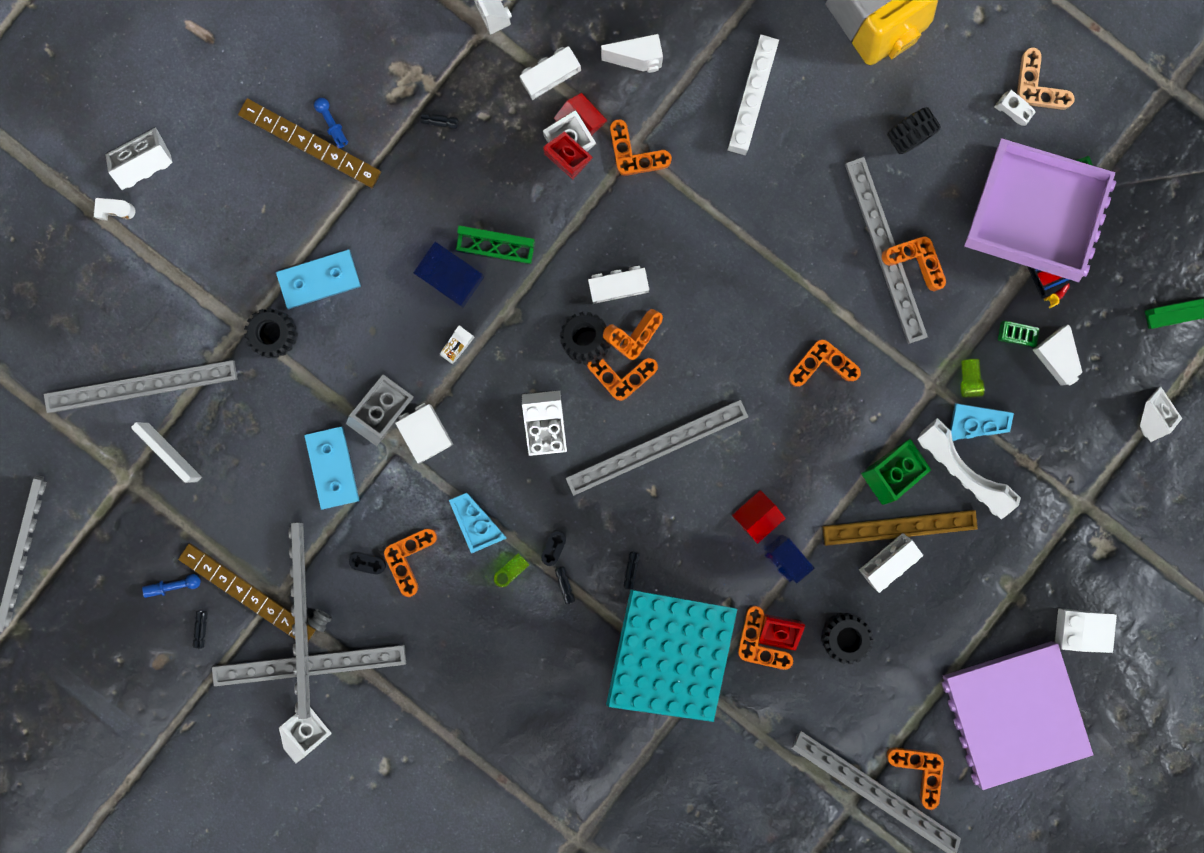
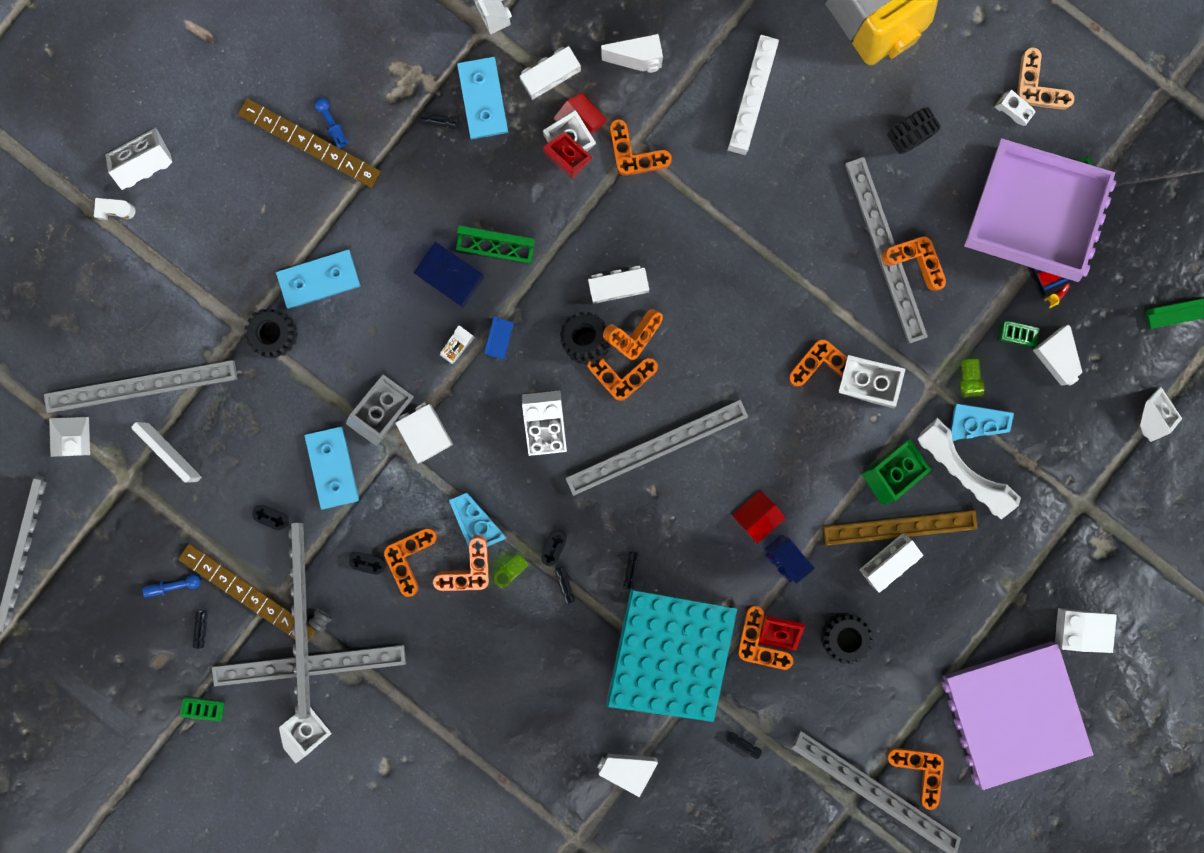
(69, 436): none -> white slope
(201, 715): none -> green slope
(268, 521): none -> black beam
(475, 571): none -> orange beam
(482, 98): none -> medium azure plate
(499, 338): none -> blue panel
(628, 771): none -> white slope
(744, 745): none -> black axle
(872, 381): none -> white slope

